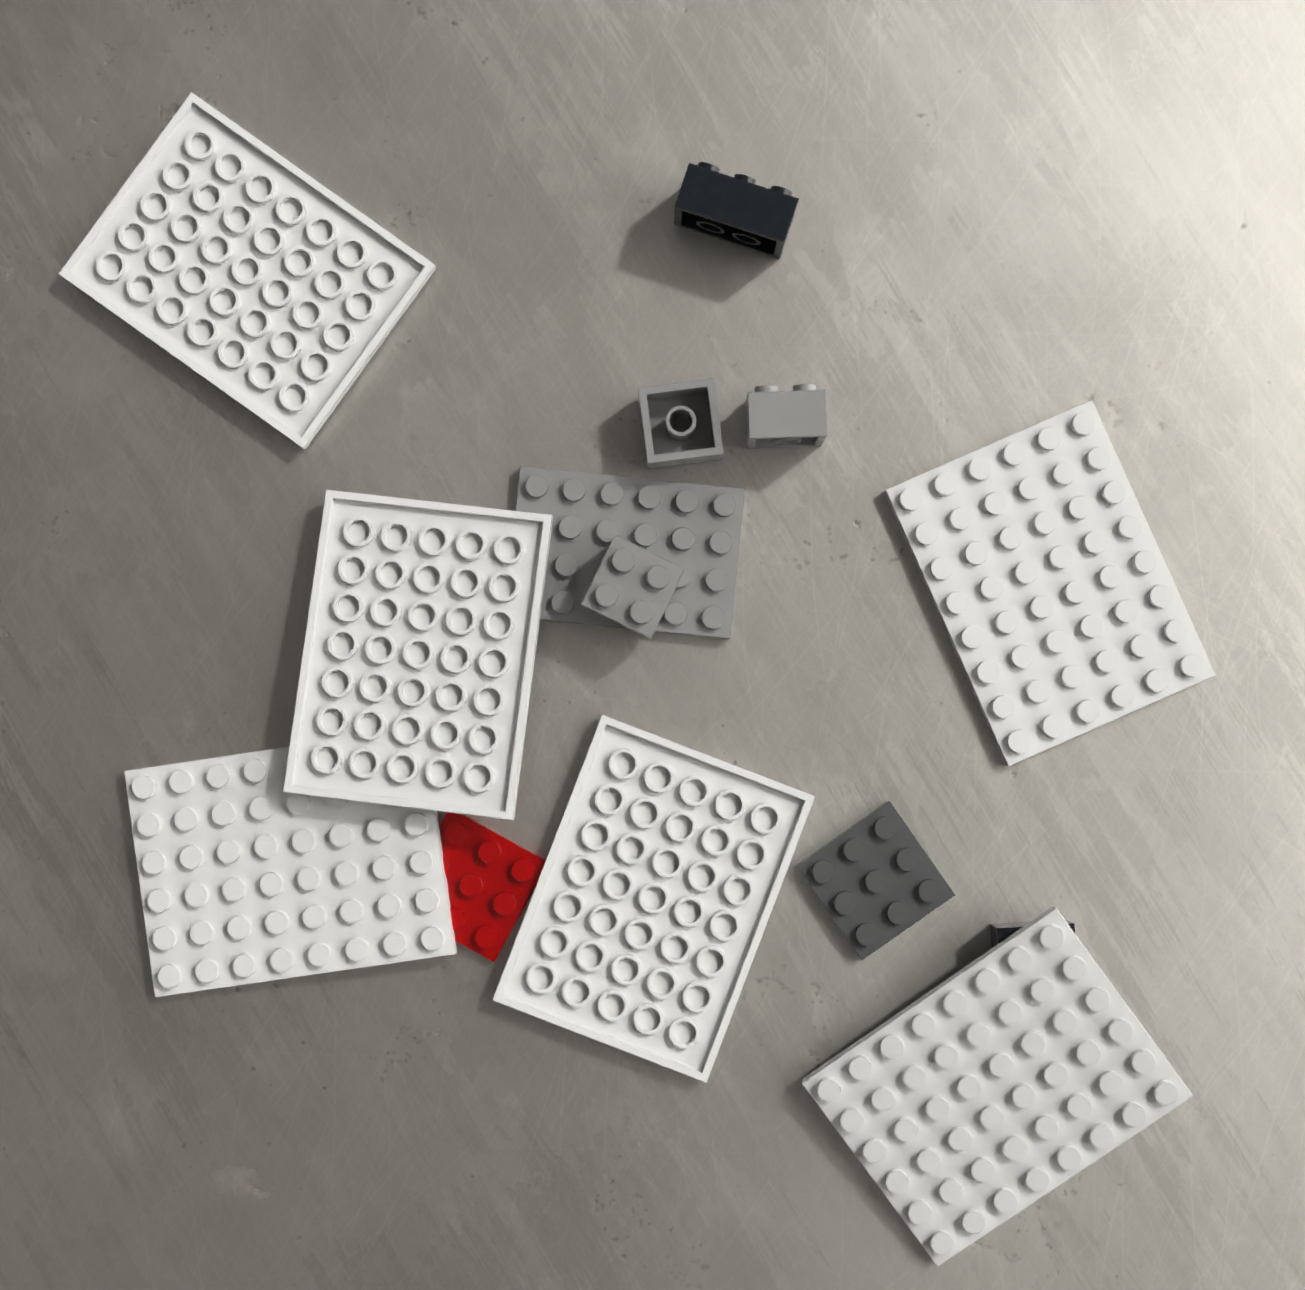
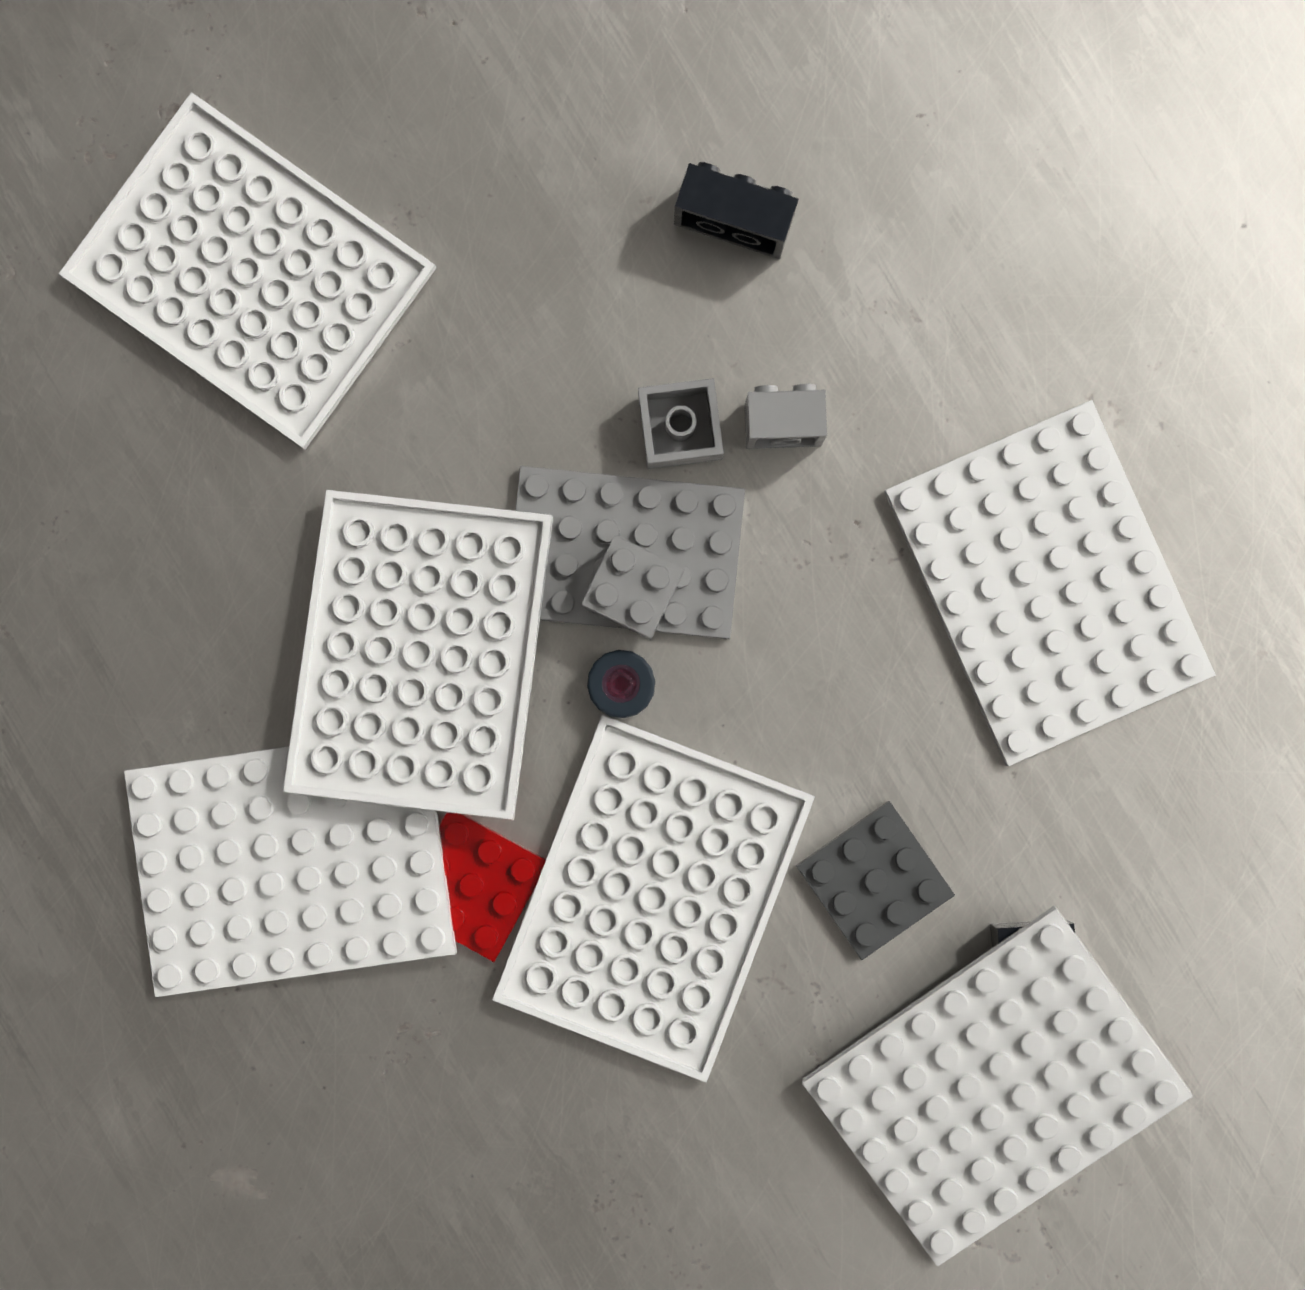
(626, 695): none -> black wheel

